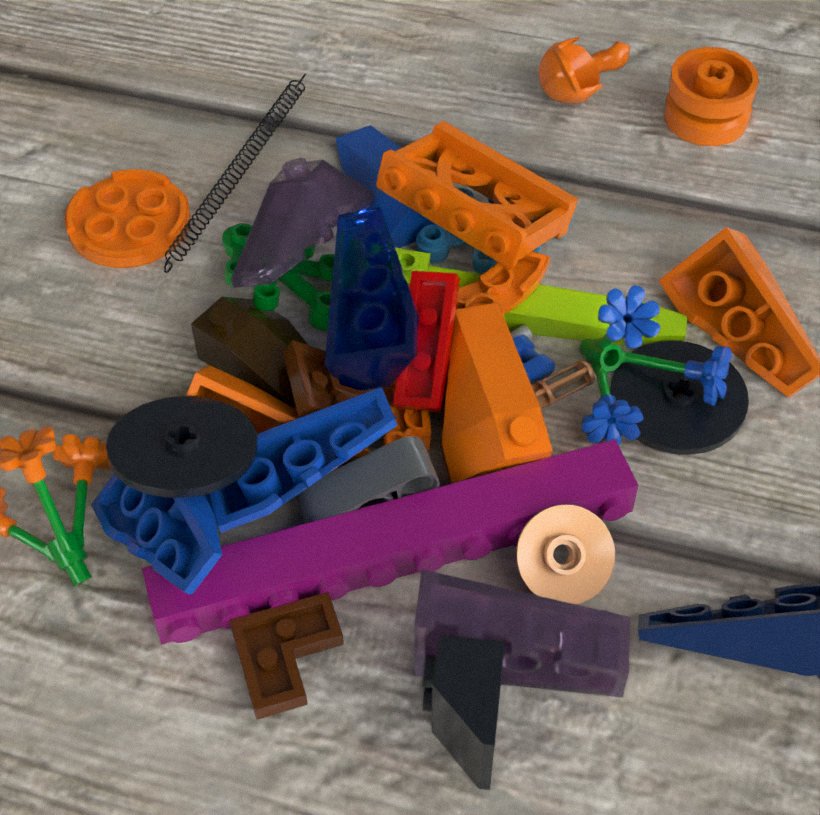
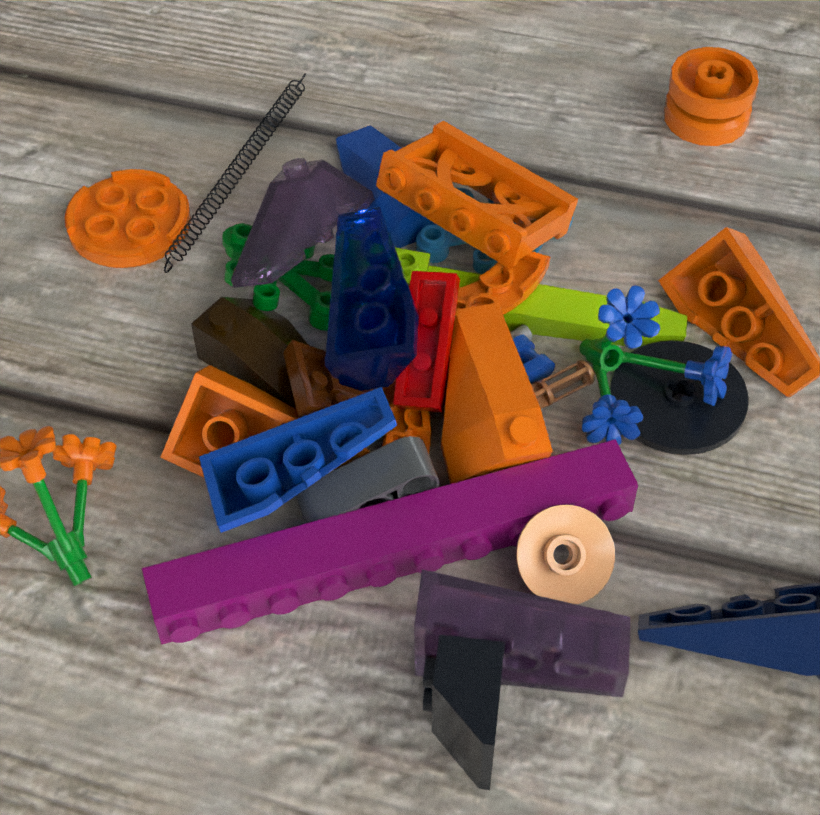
(167, 532): blue wedge -> none
(181, 446): black piece -> none
(272, 642): reddish brown plate -> none
(572, 74): orange piece -> none

